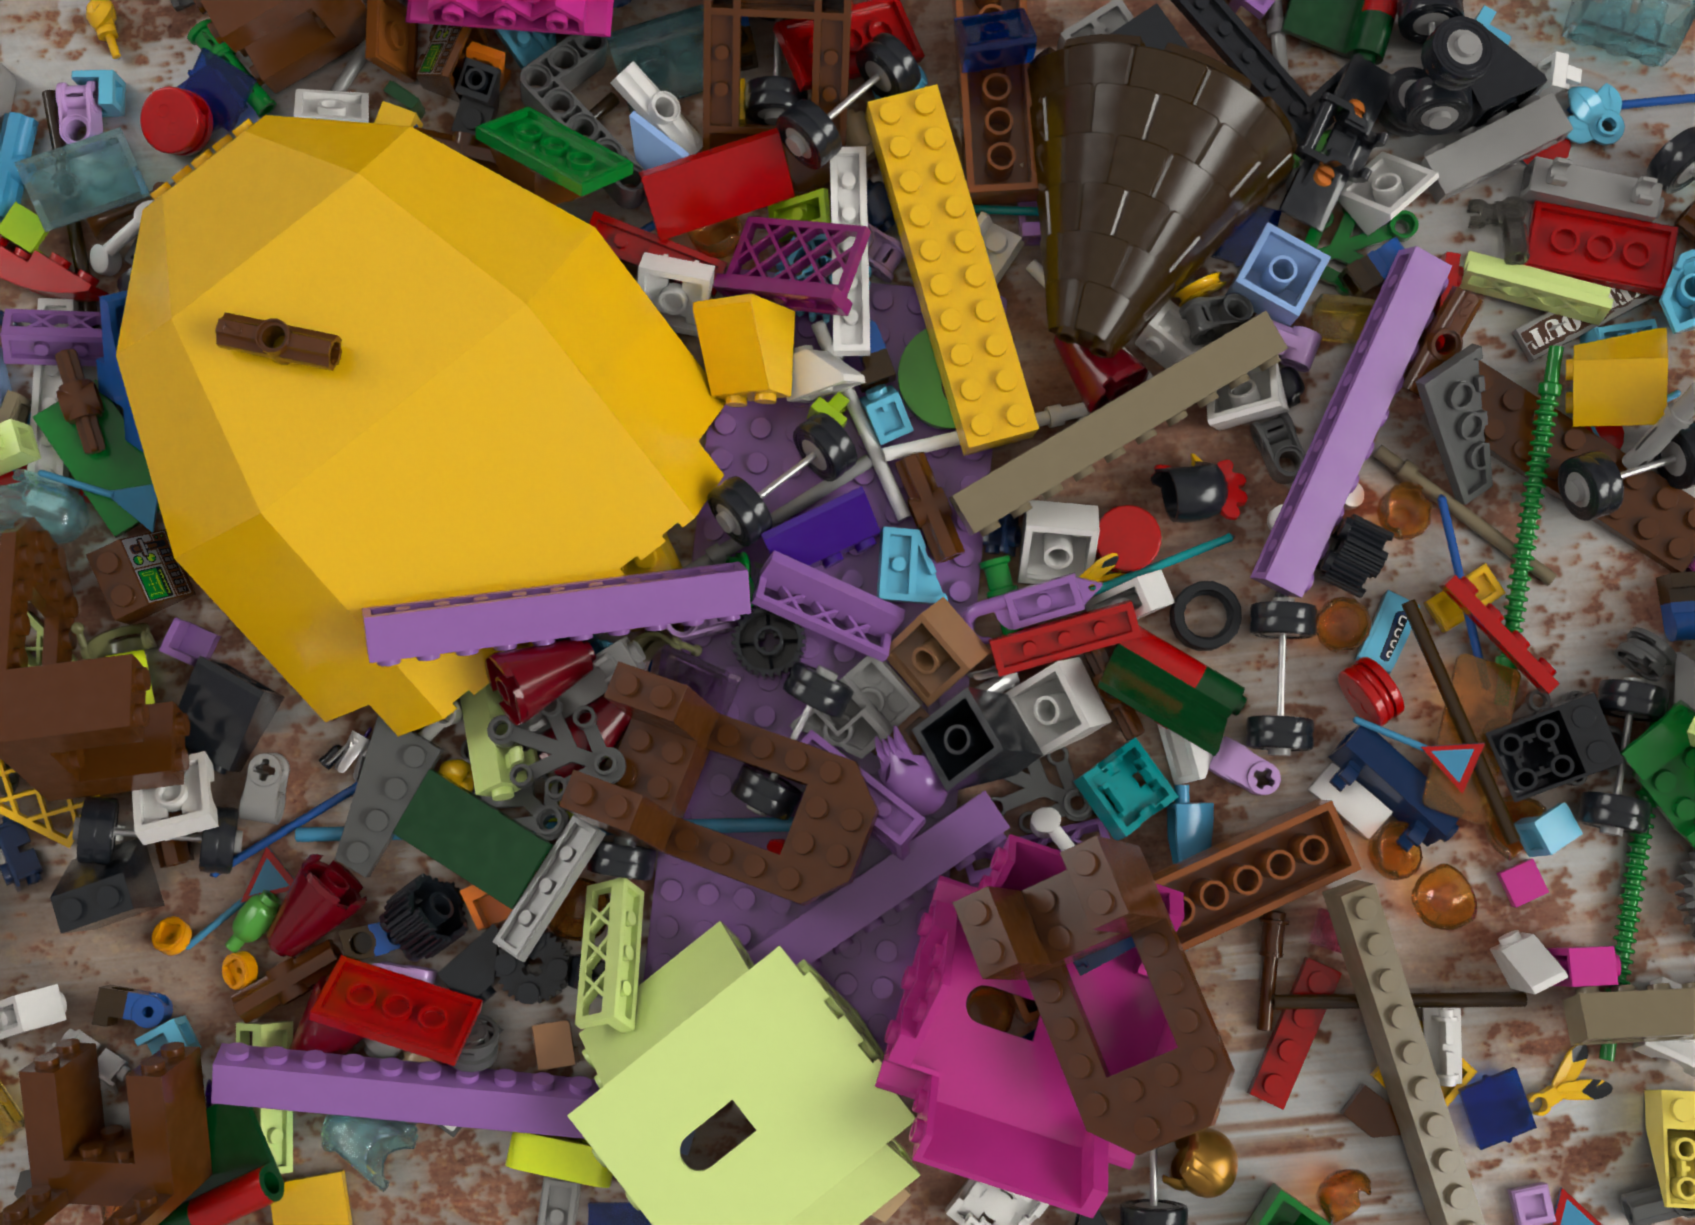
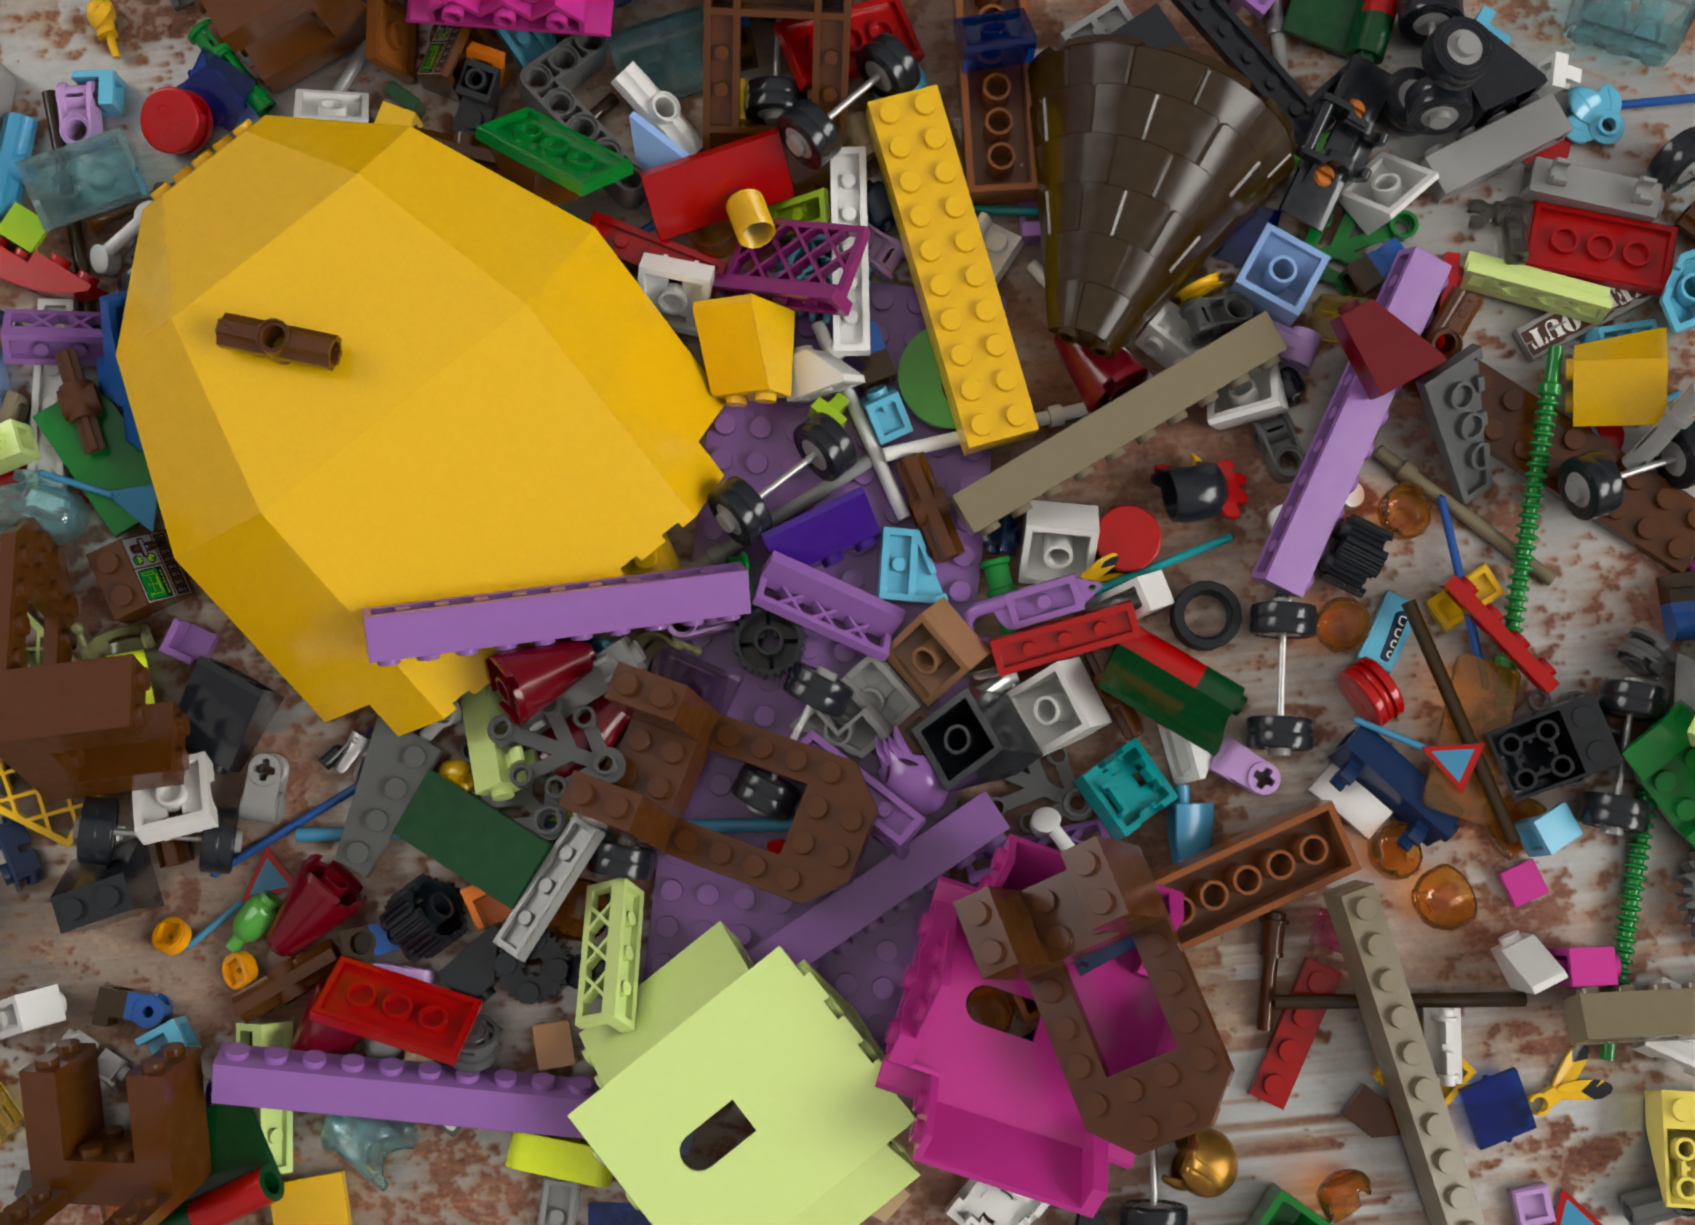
(750, 218): none -> yellow piece
(1382, 347): none -> dark red slope

